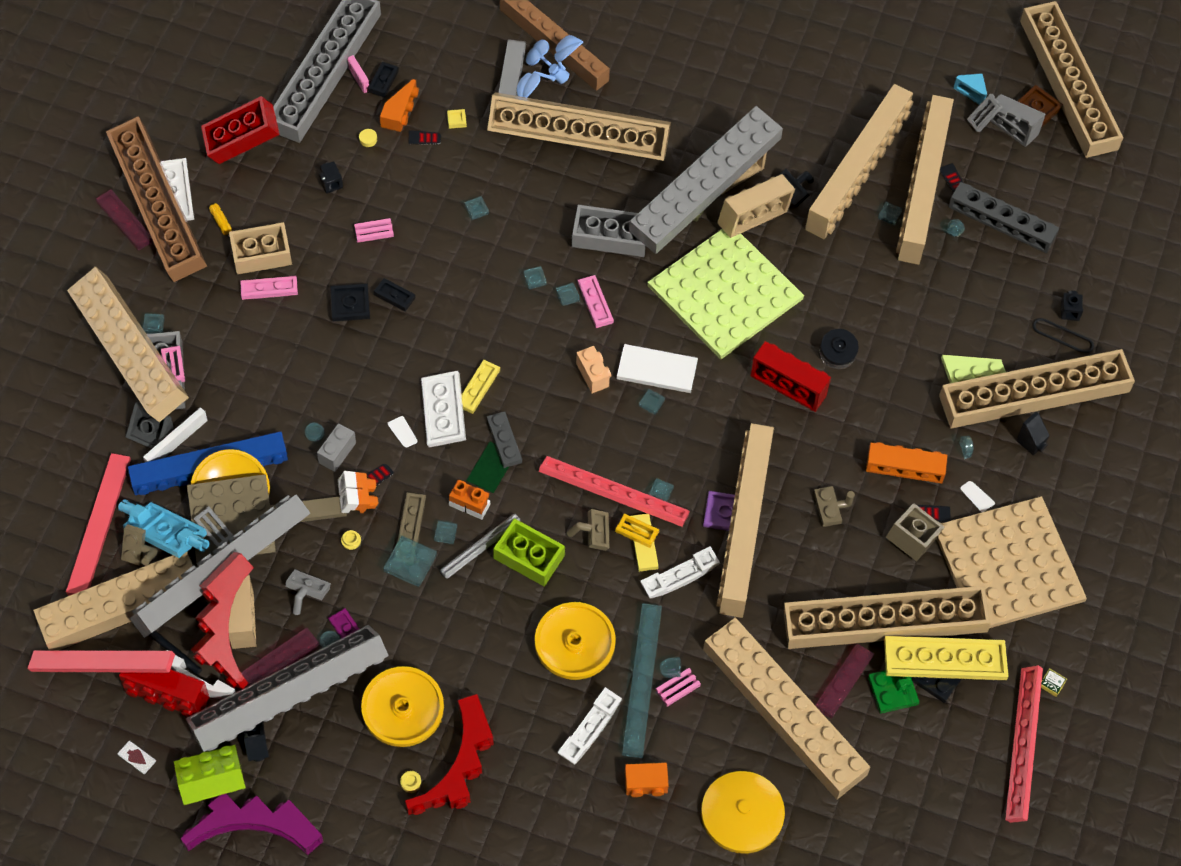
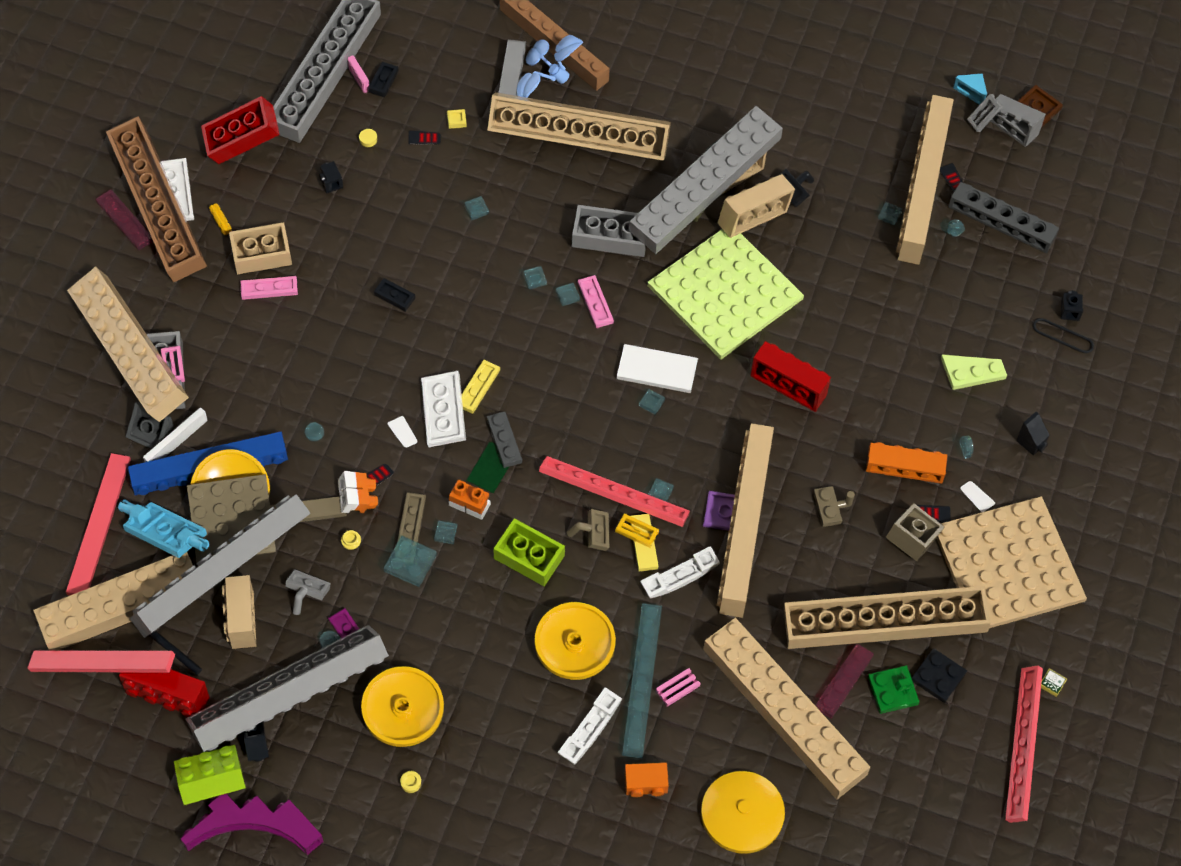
(135, 547): dark tan plate -> none
(136, 757): clear sticker -> none
(153, 323): clear light blue plate -> none
(203, 514): light grey tile -> none
(214, 618): arch -> none
(218, 690): white slope -> none
(281, 657): clear pink plate -> none
(336, 447): light grey brick -> none
(350, 302): black plate -> none
(373, 227): bright pink tile -> none
(396, 109): orange slope -> none
(466, 766): red arch -> none
(477, 548): light grey axle -> none
(592, 369): light nougat brick -> none
(671, 667): clear light blue tile -> none
(839, 348): black piece -> none
(859, 161): tan brick -> none
(945, 658): light yellow plate -> none
(1036, 388): tan brick -> none
(1071, 79): tan brick -> none

